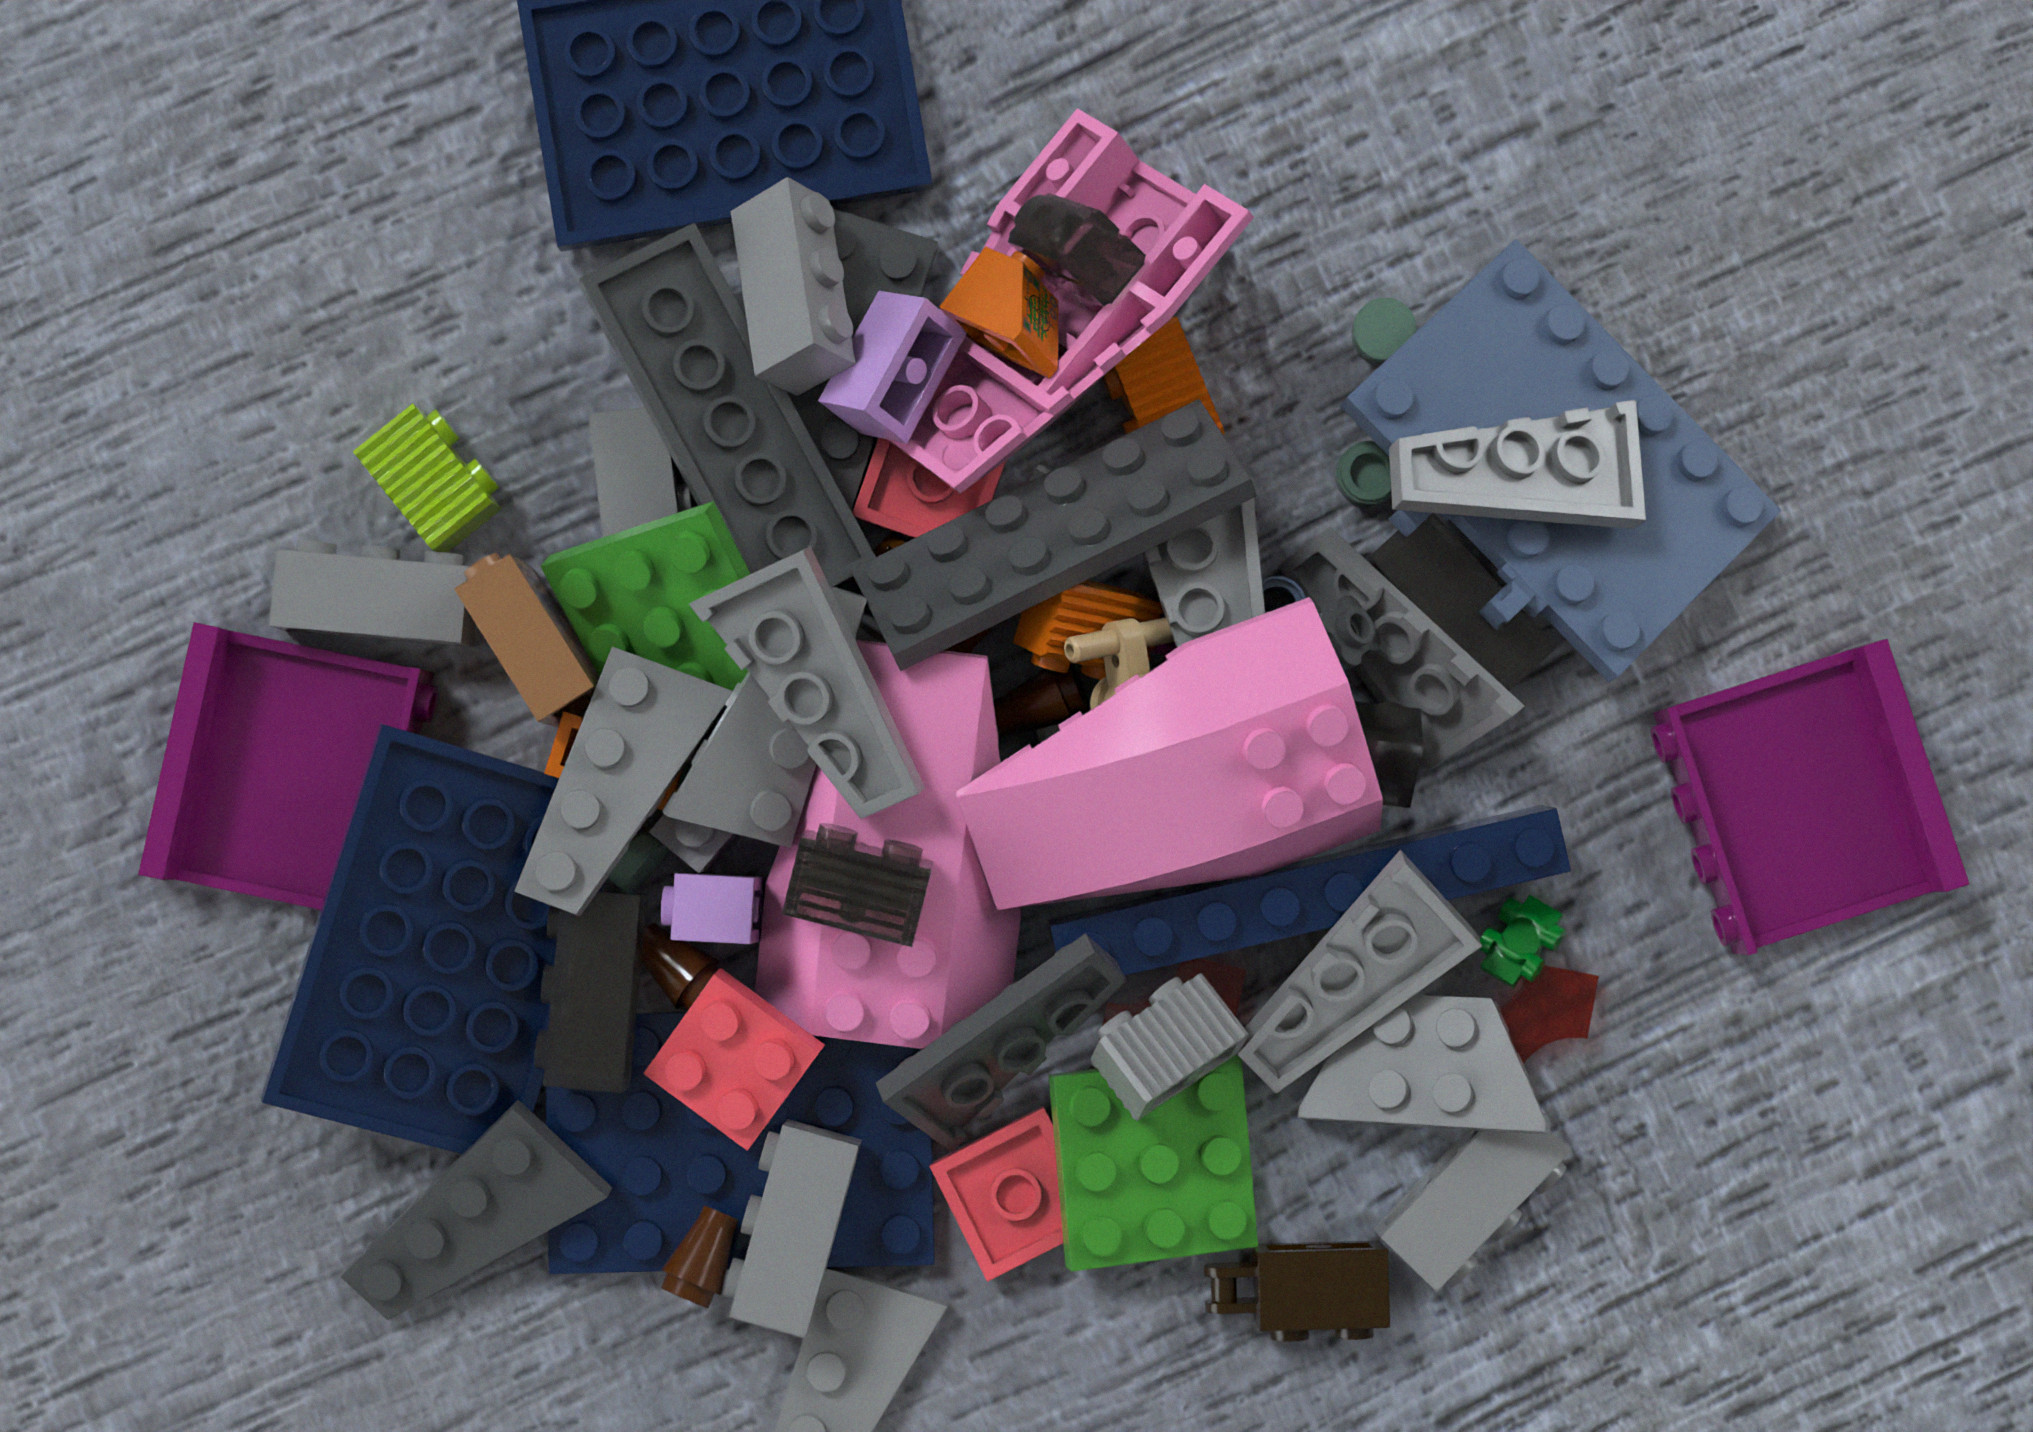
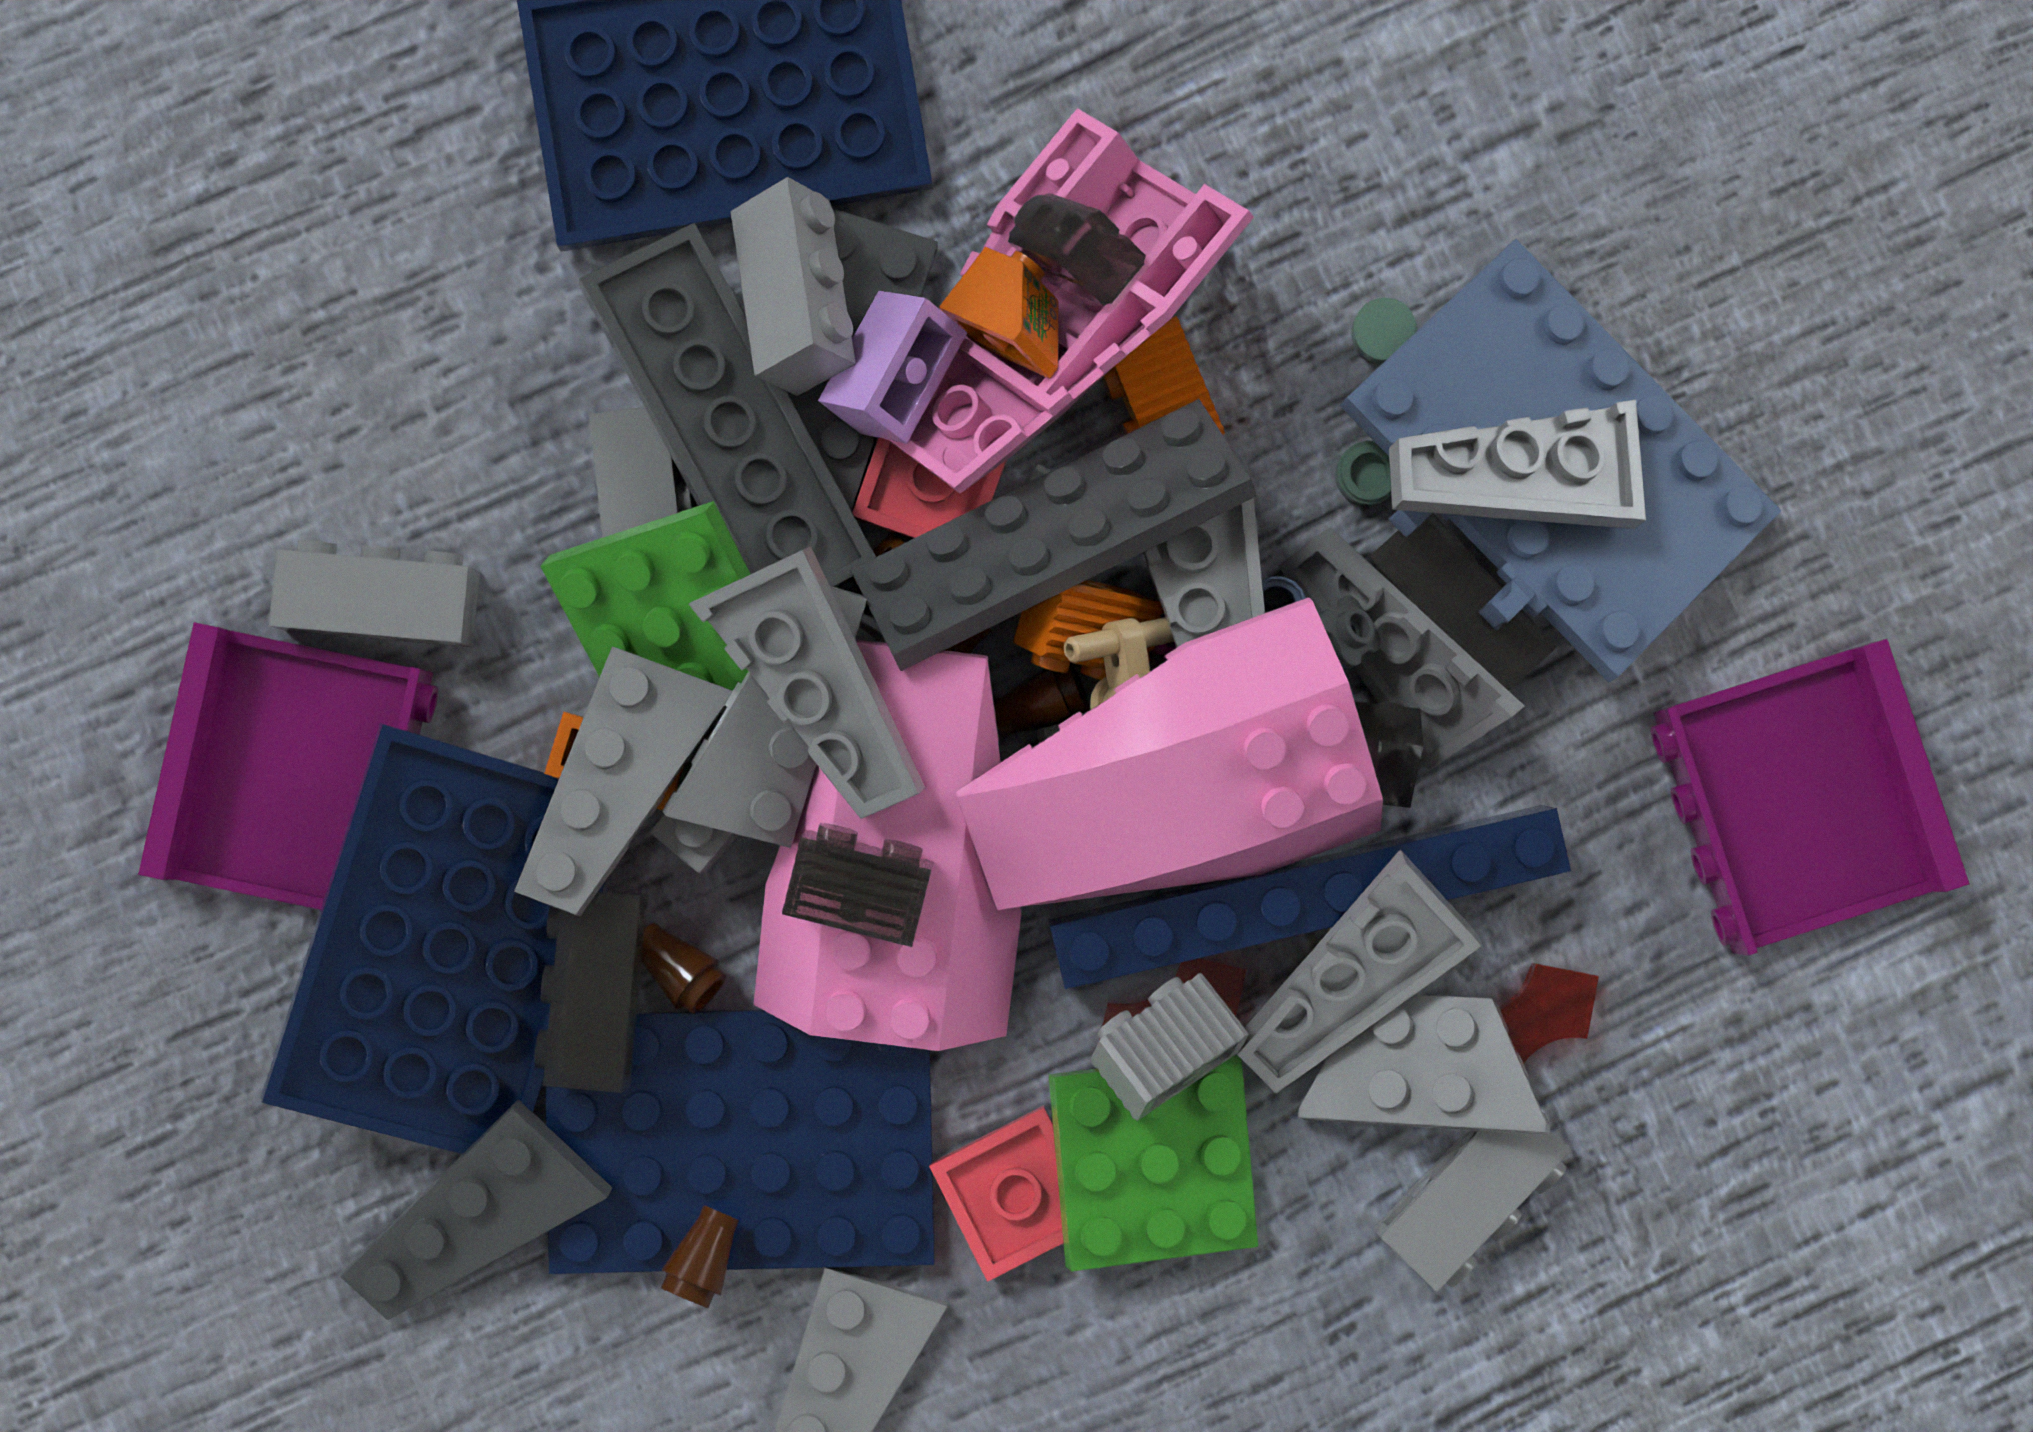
(428, 478): lime brick -> none
(529, 637): medium nougat brick -> none
(638, 862): sand green tile -> none
(714, 908): lavender brick -> none
(733, 1059): coral plate -> none
(792, 1227): light grey brick -> none
(1008, 1035): dark grey wing -> none
(1308, 1289): dark brown brick -> none
(1518, 948): green piece -> none

